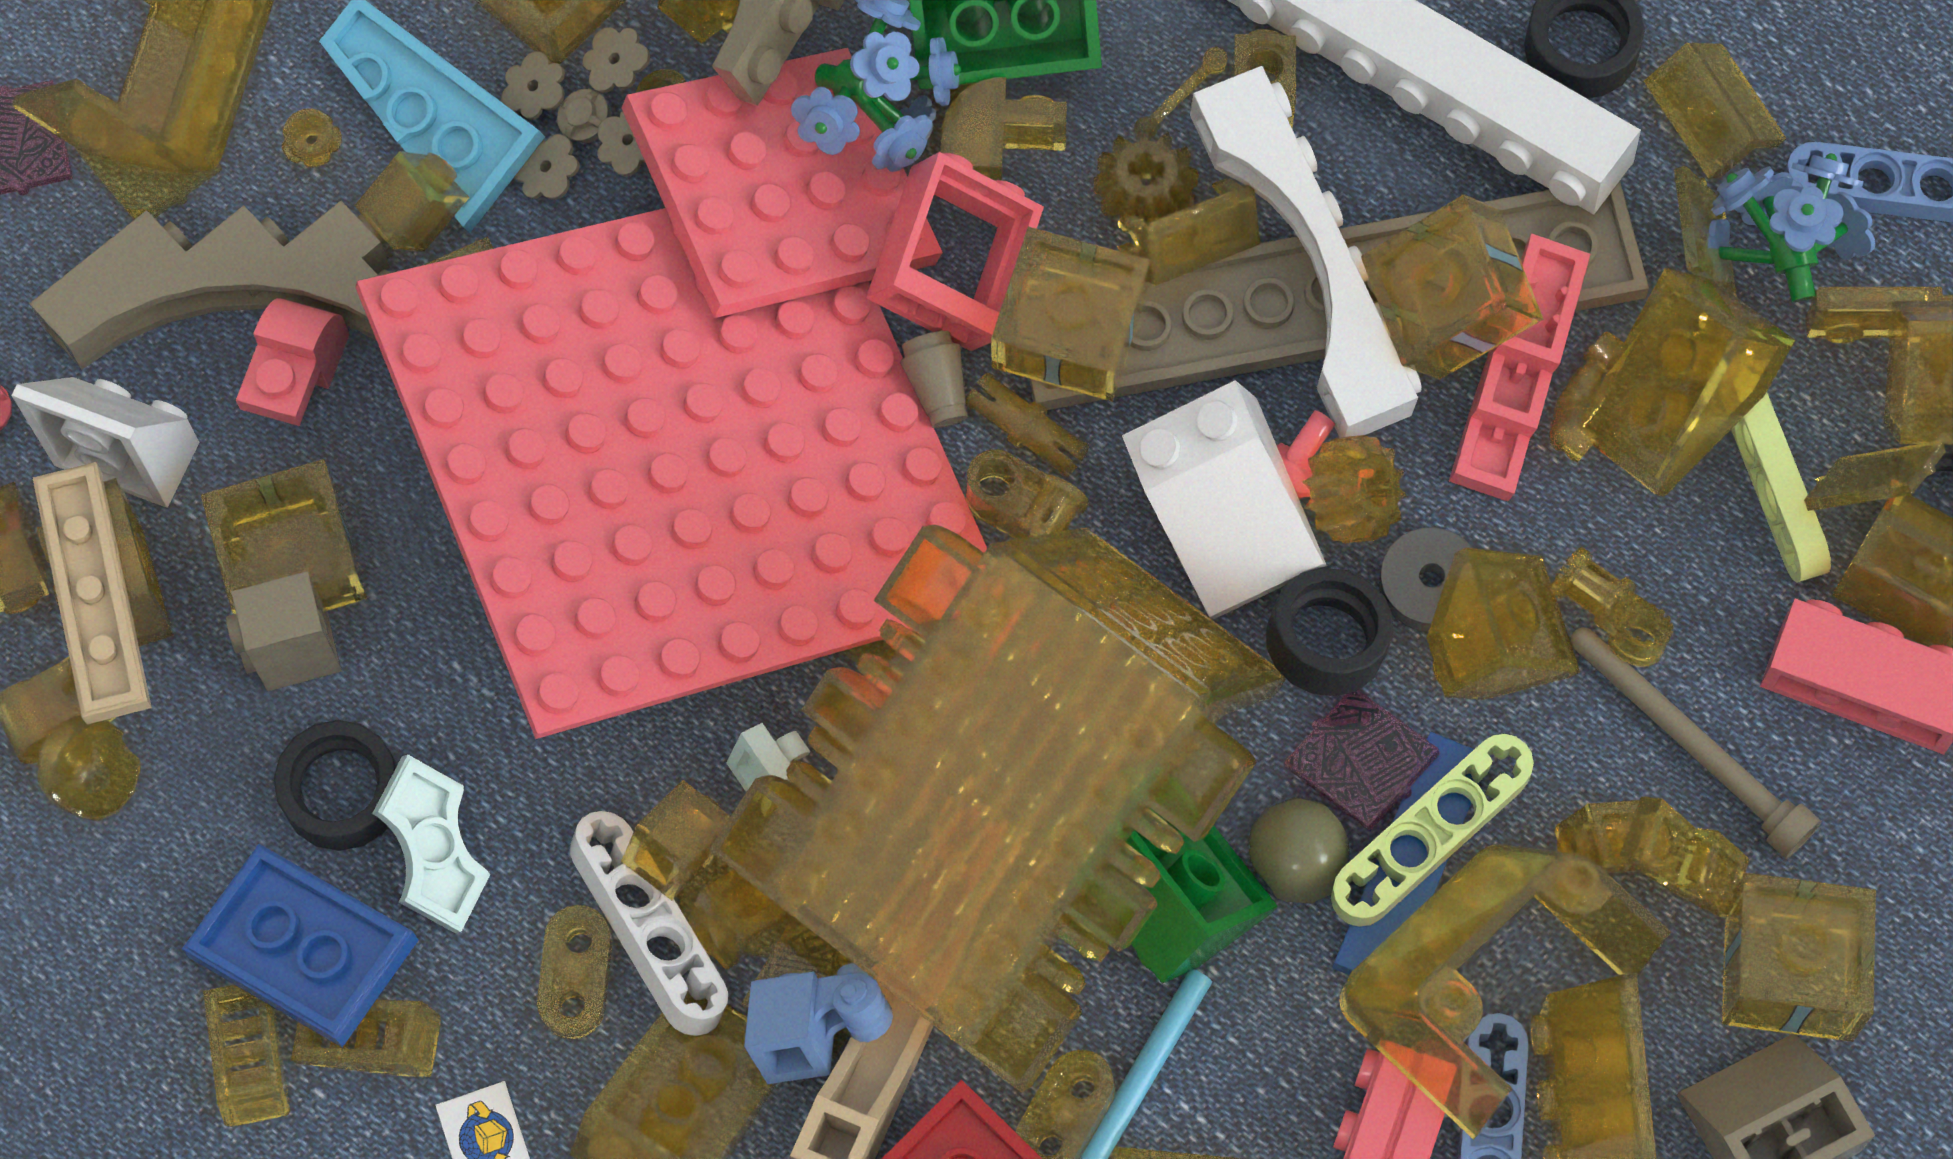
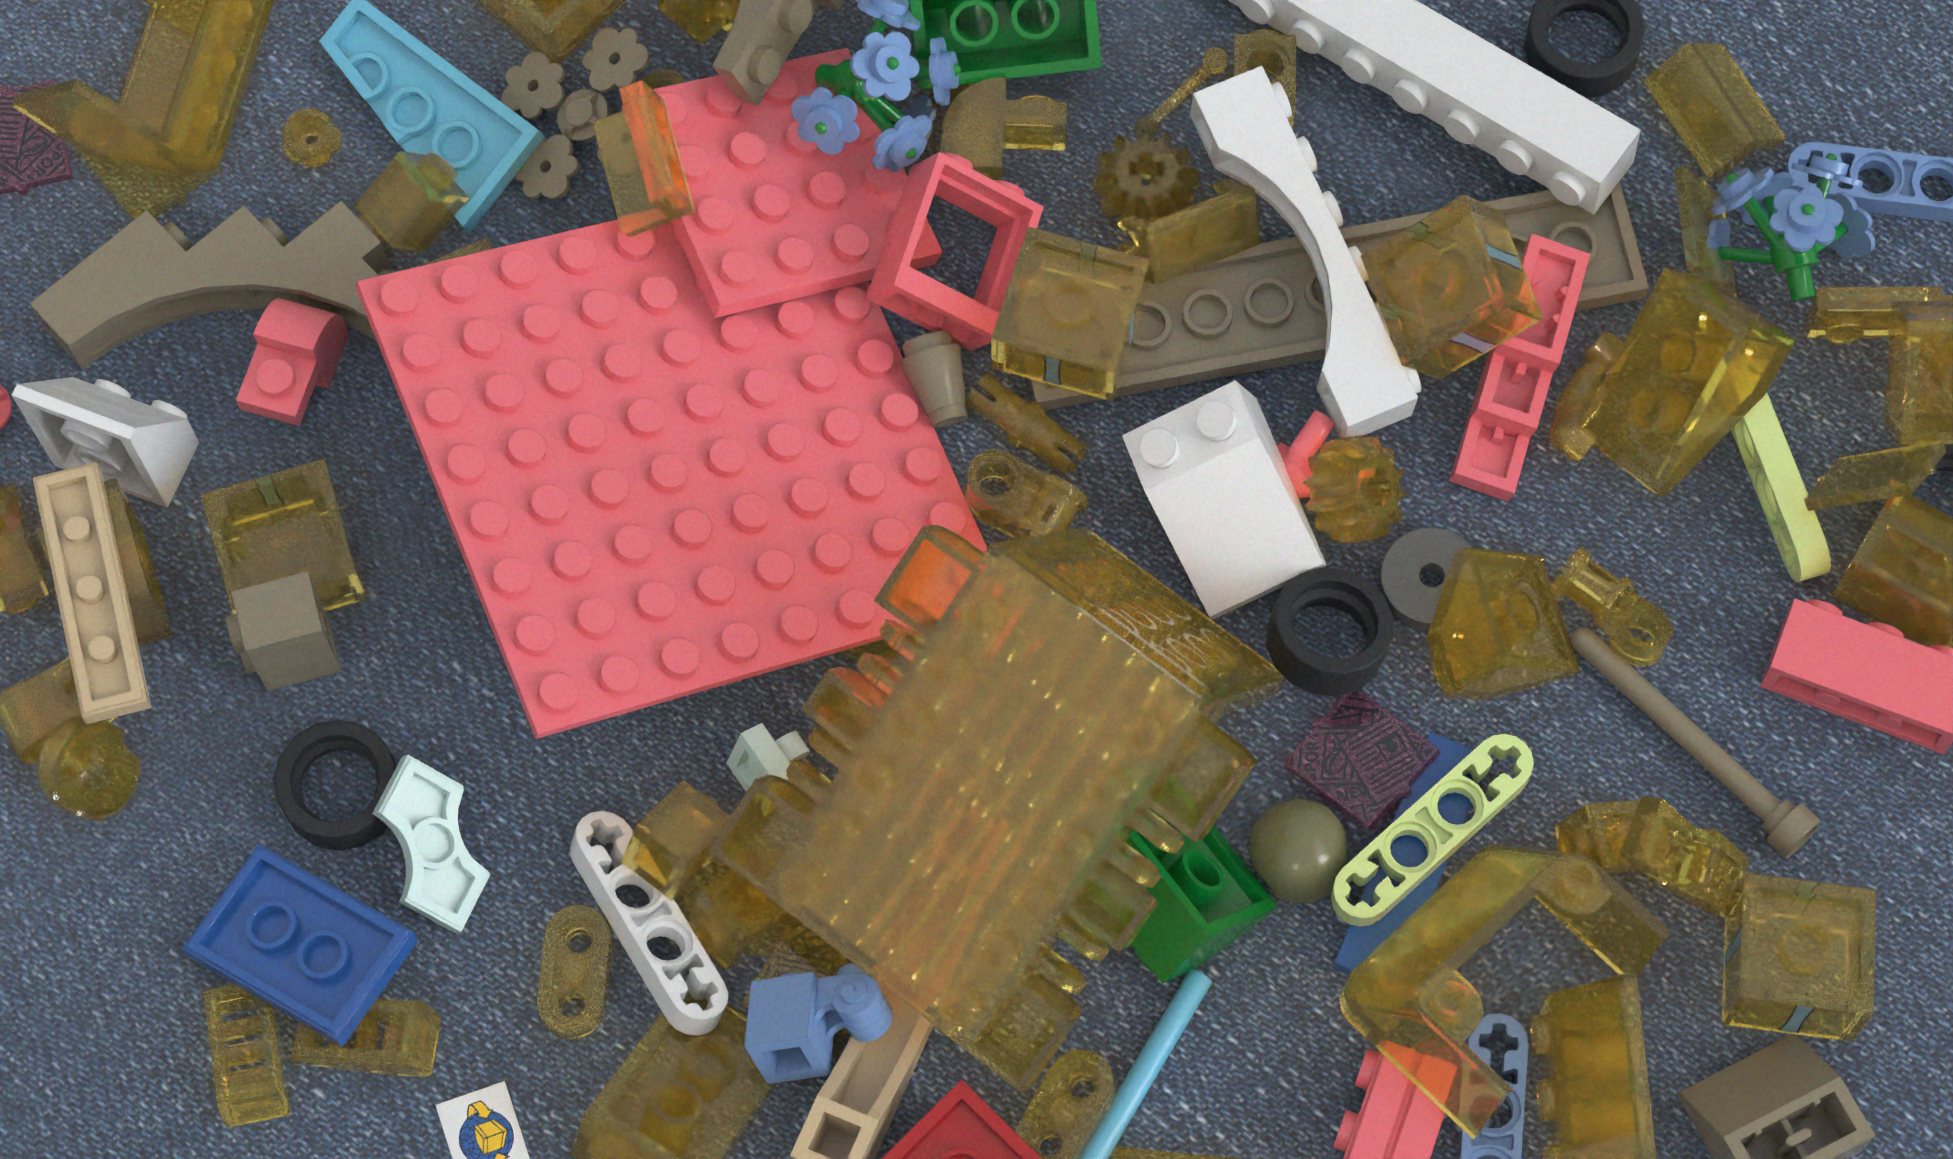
(643, 162): none -> clear yellow panel

